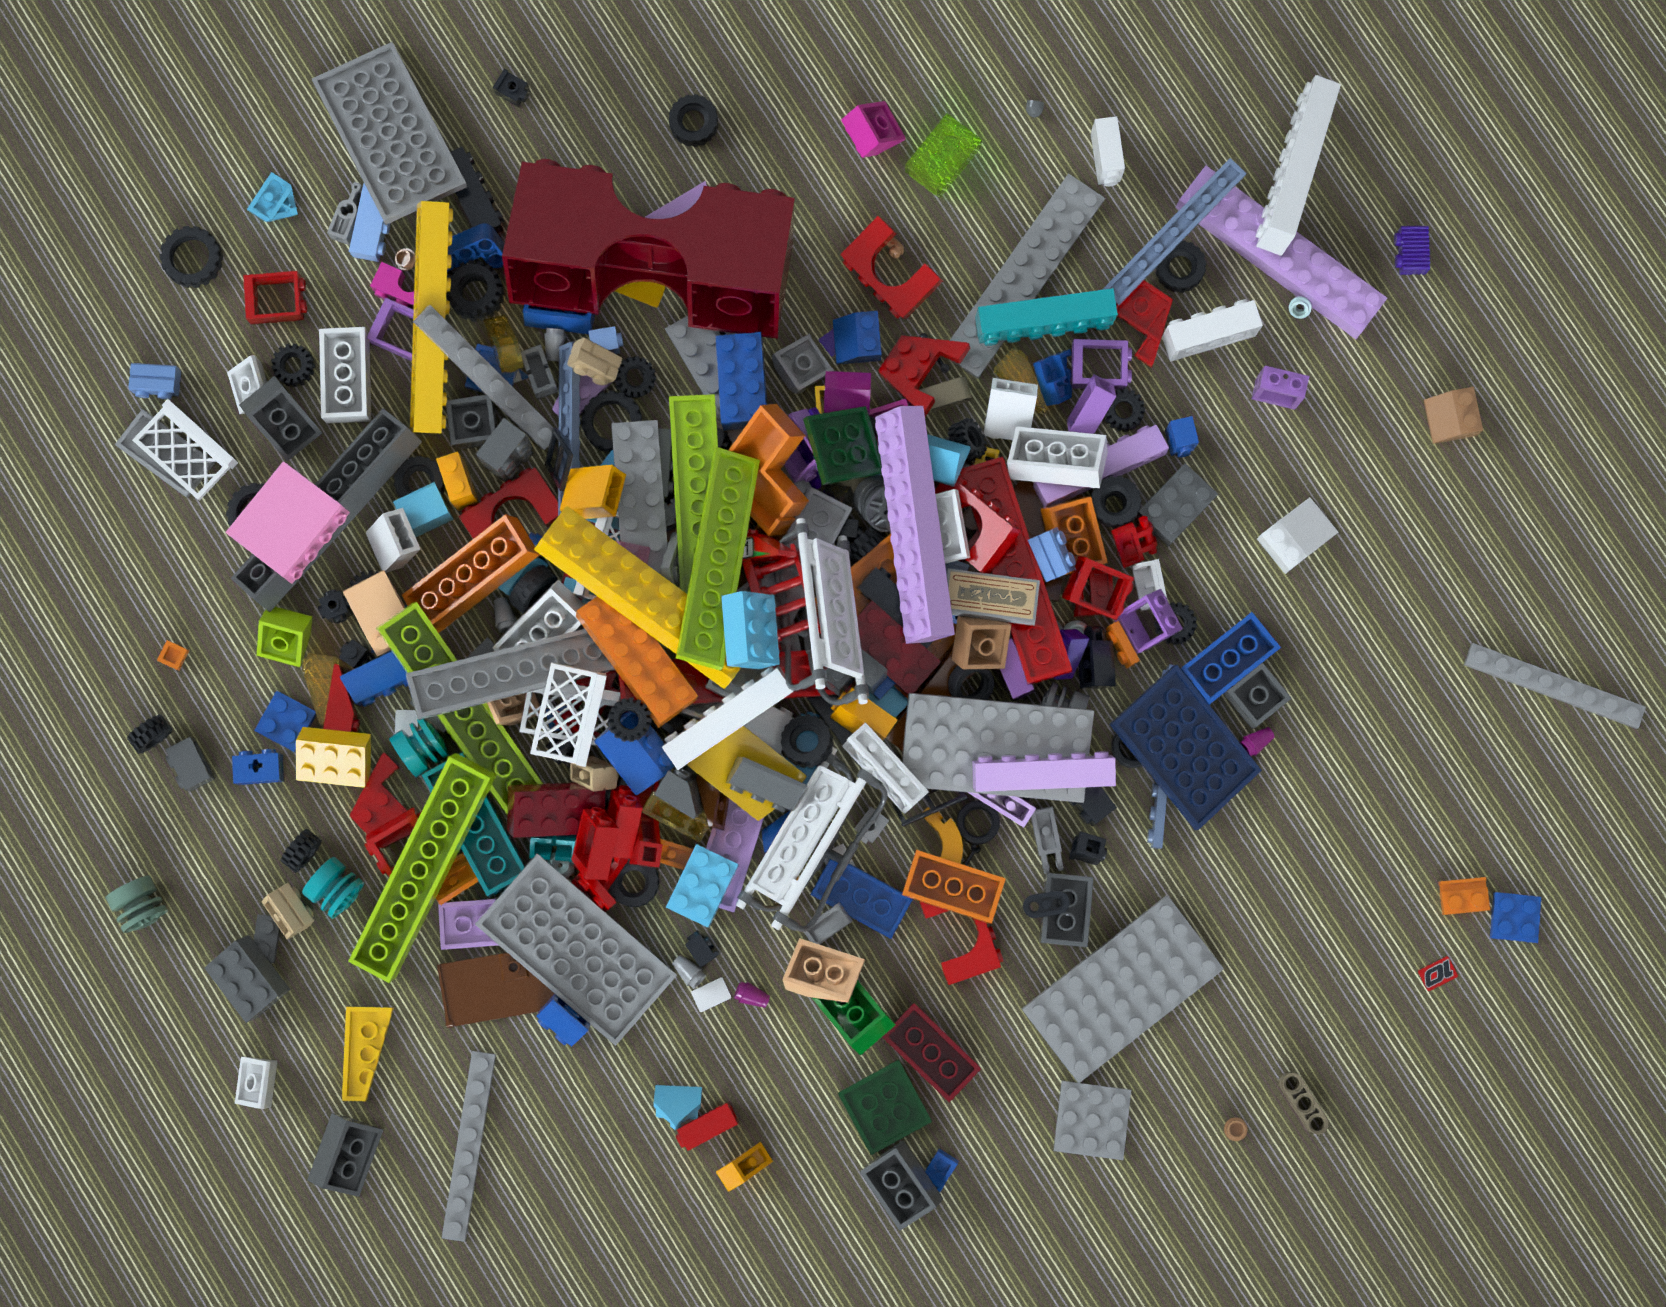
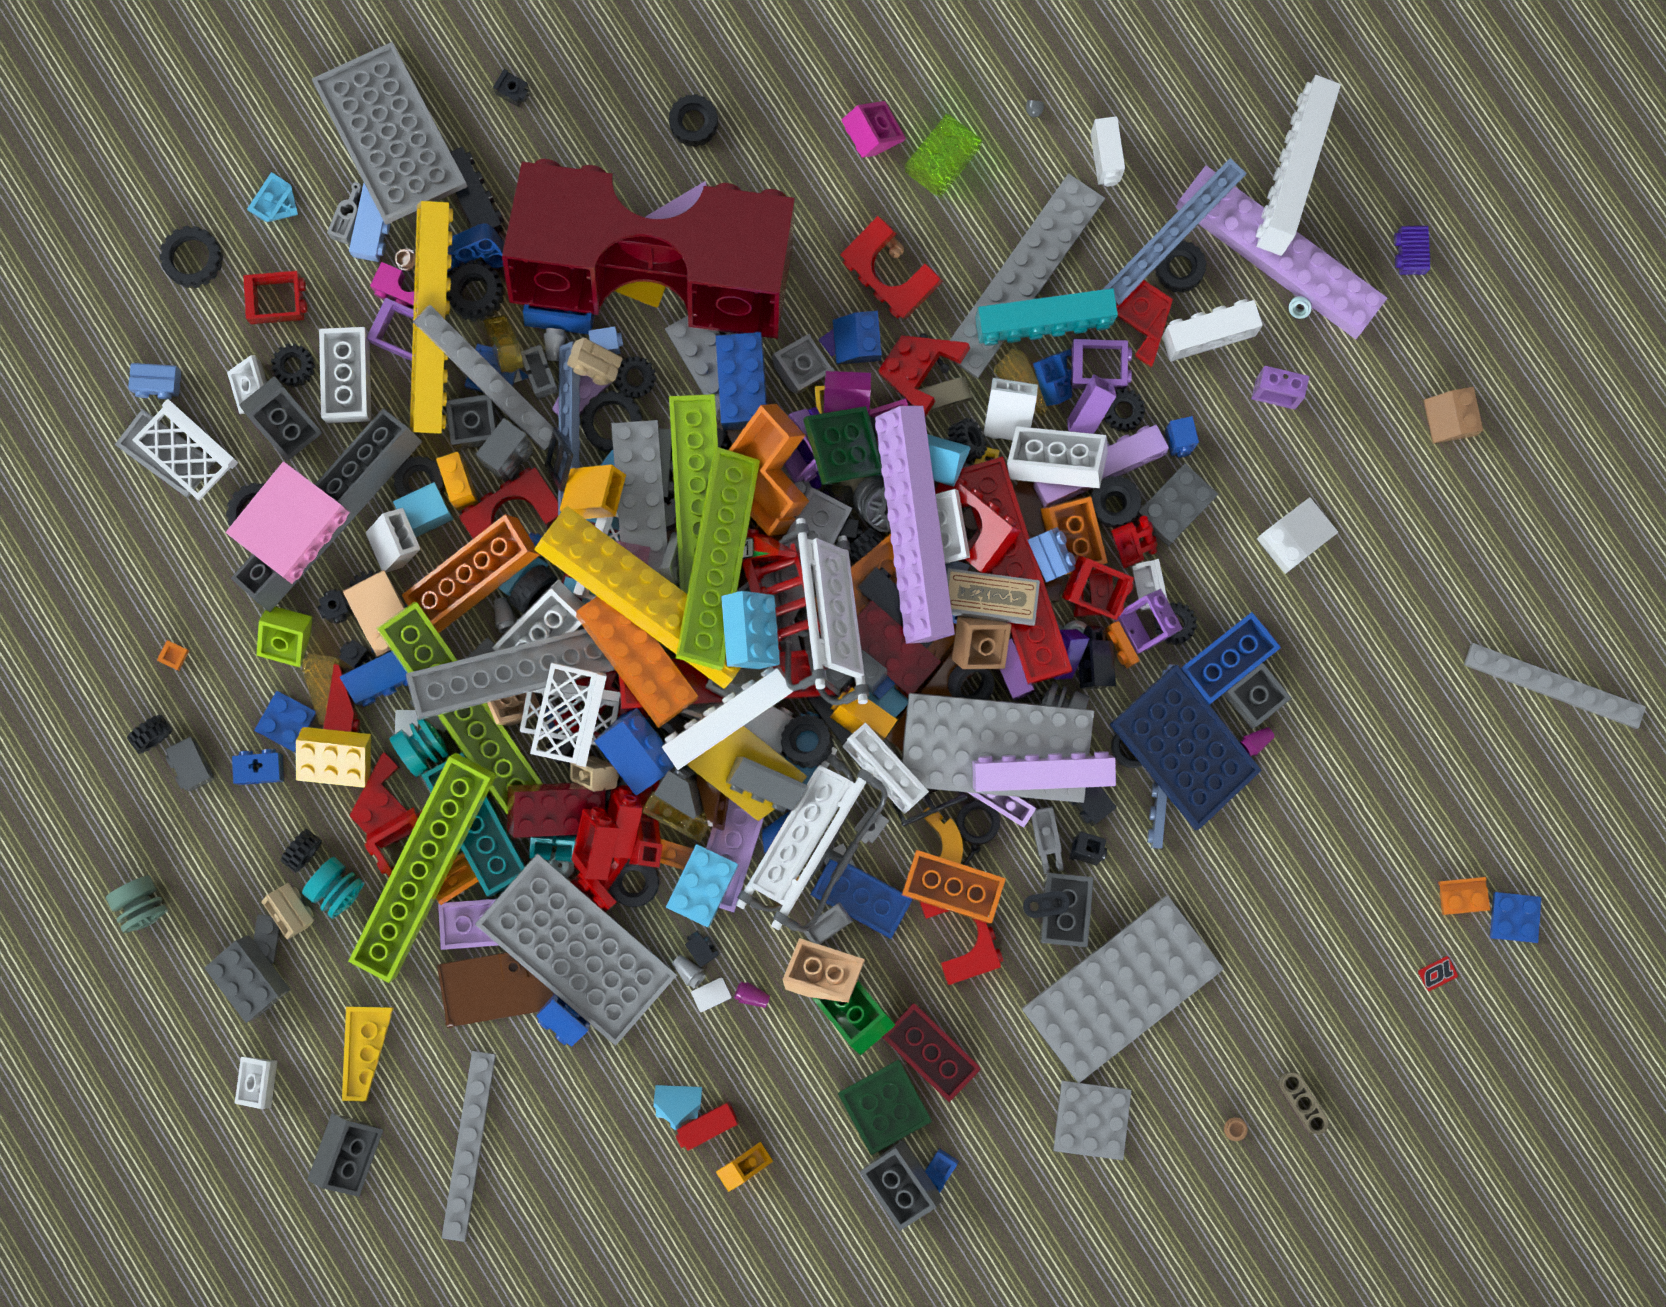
(625, 733): black tyre -> none

